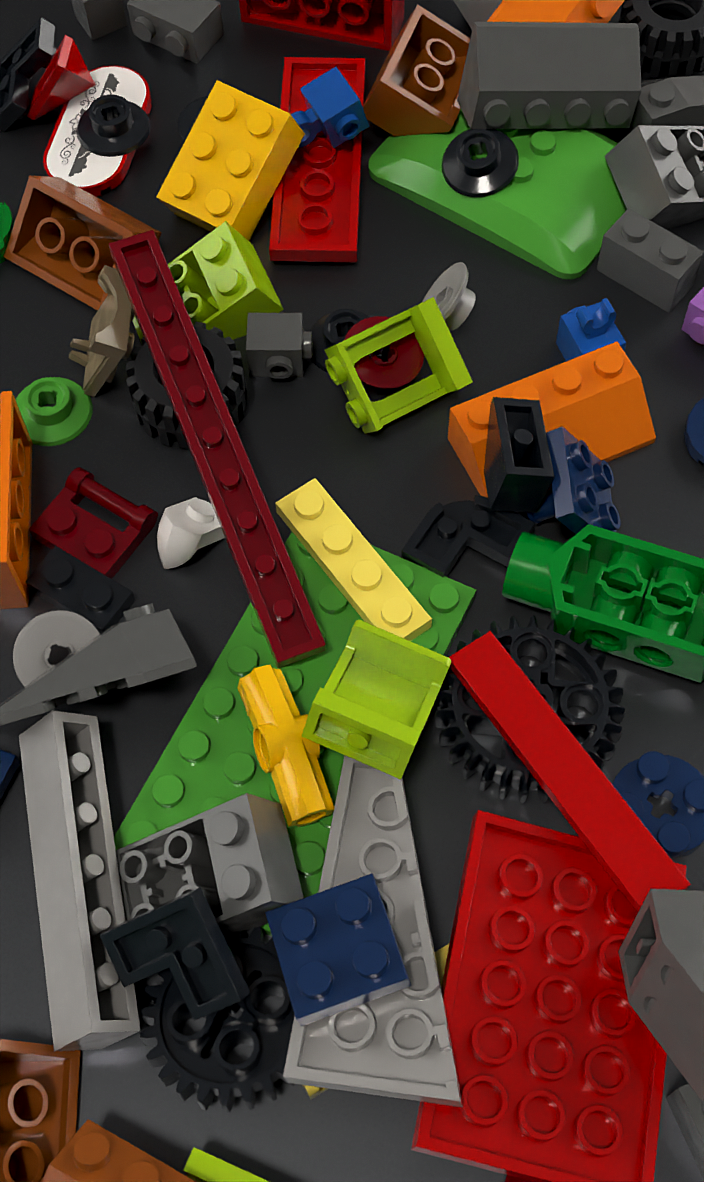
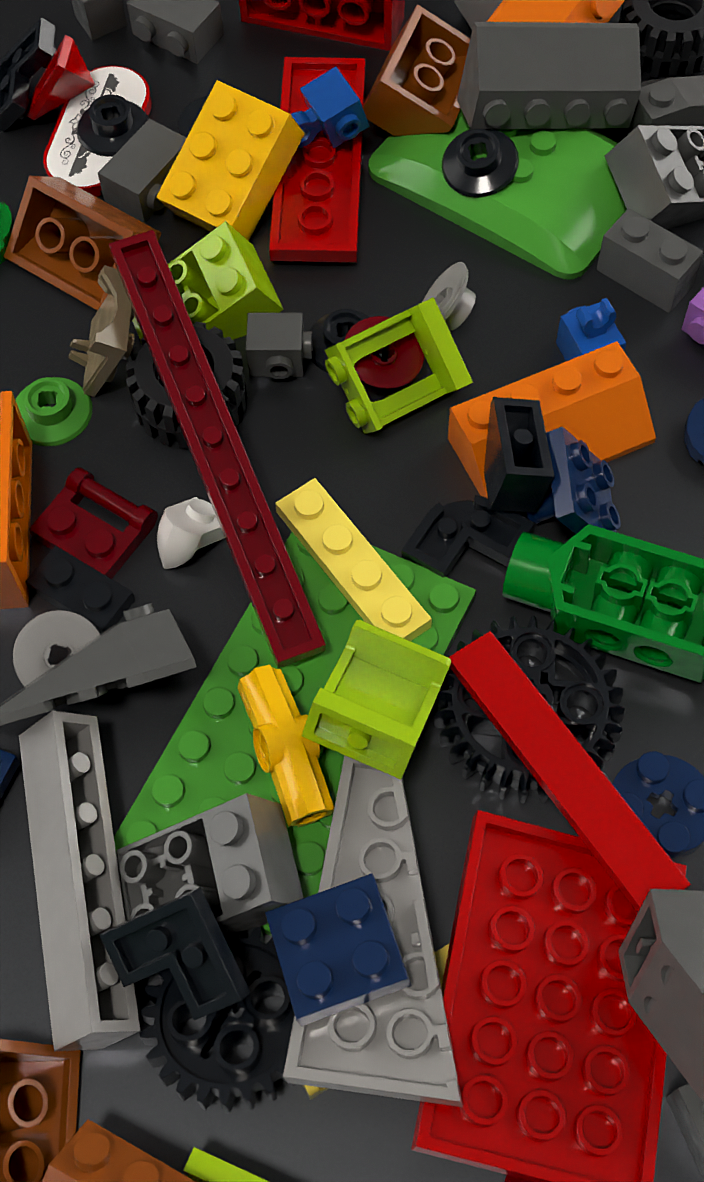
(139, 170): none -> dark grey brick

